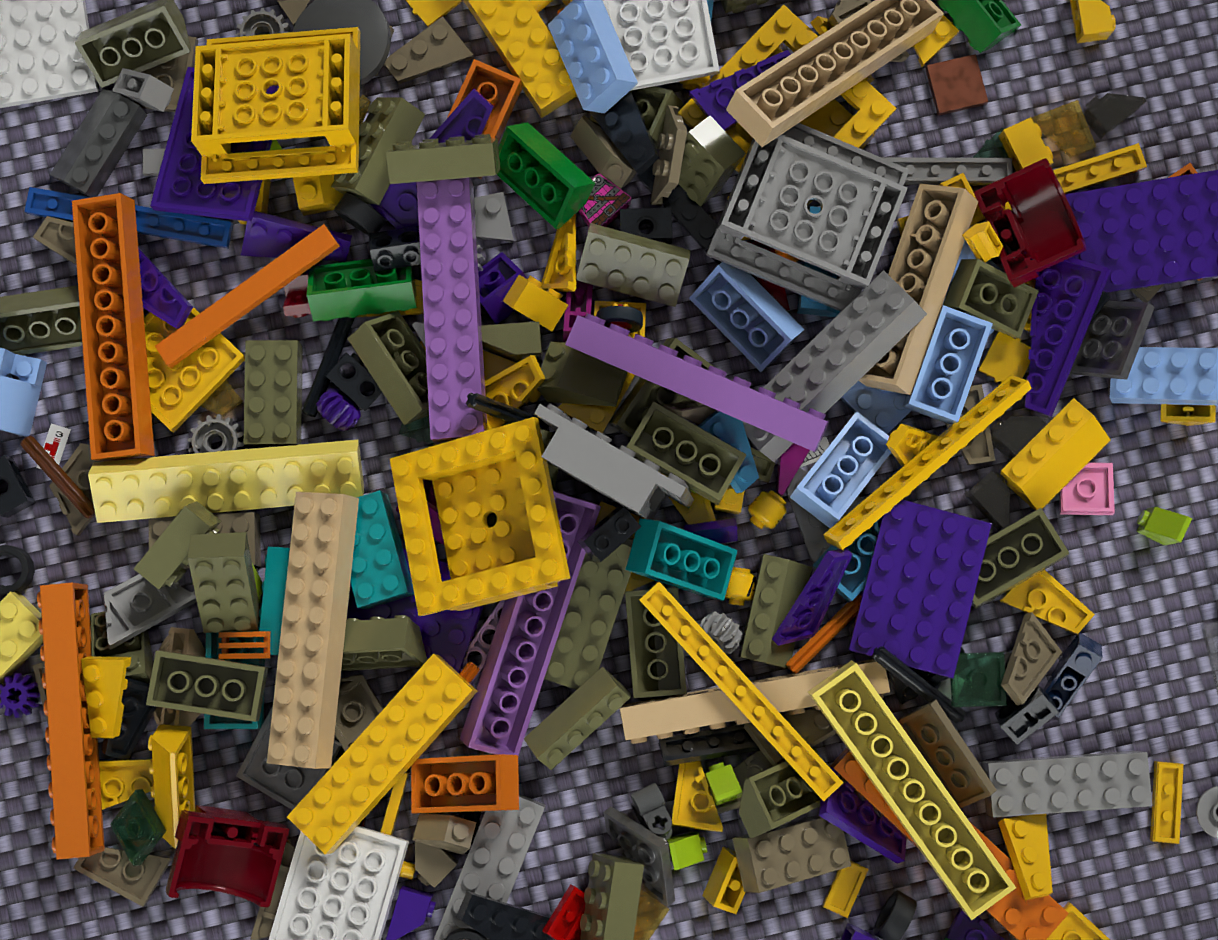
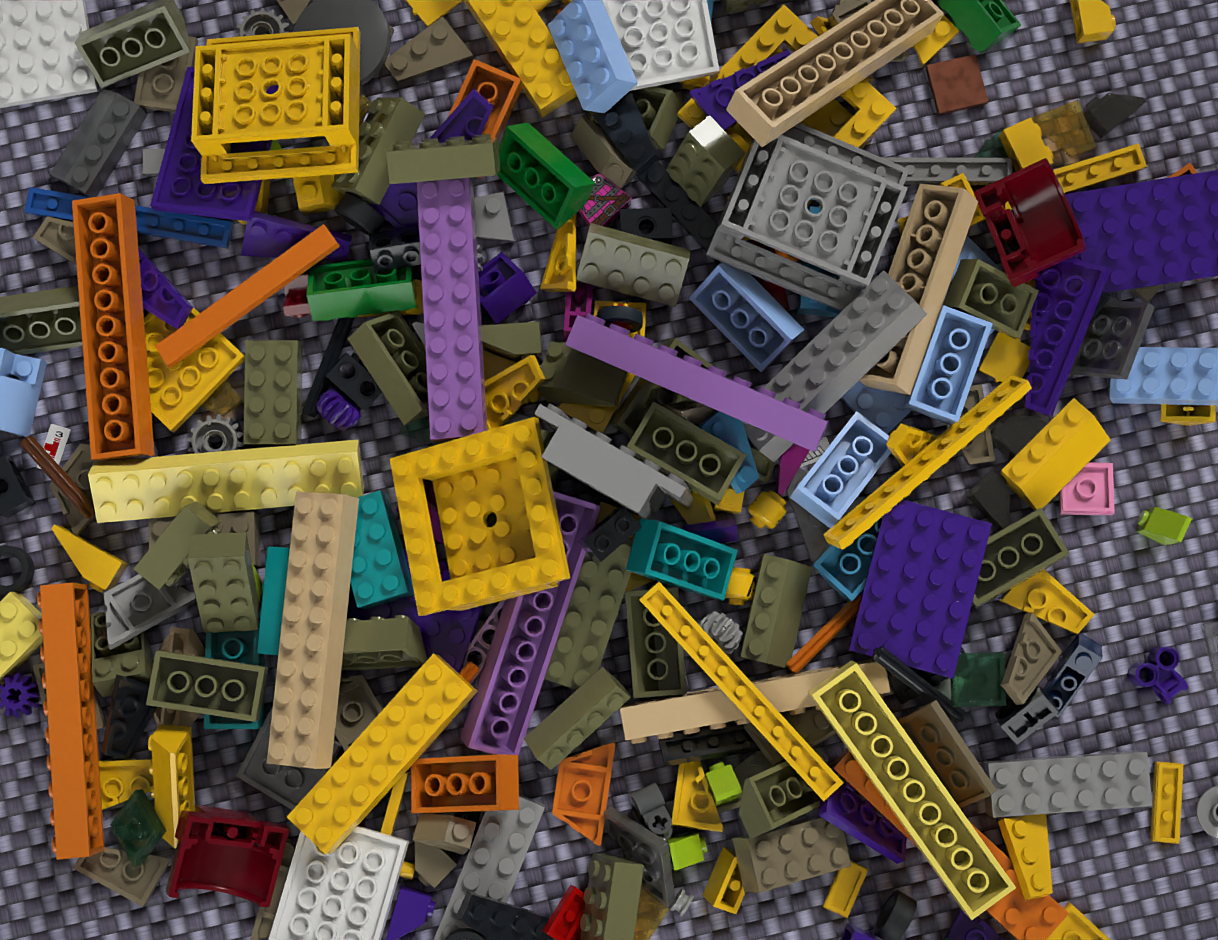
(93, 562): none -> yellow slope
(104, 690): yellow wing -> none
(143, 89): light grey slope -> none
(225, 645): orange tile -> none
(500, 409): black axle -> none
(536, 303): yellow brick -> none
(584, 790): none -> orange wing
(671, 152): dark tan wing -> none
(681, 902): none -> light grey bush
(812, 604): dark purple wing -> none
(983, 241): yellow piece -> none
(1162, 679): none -> dark purple piece

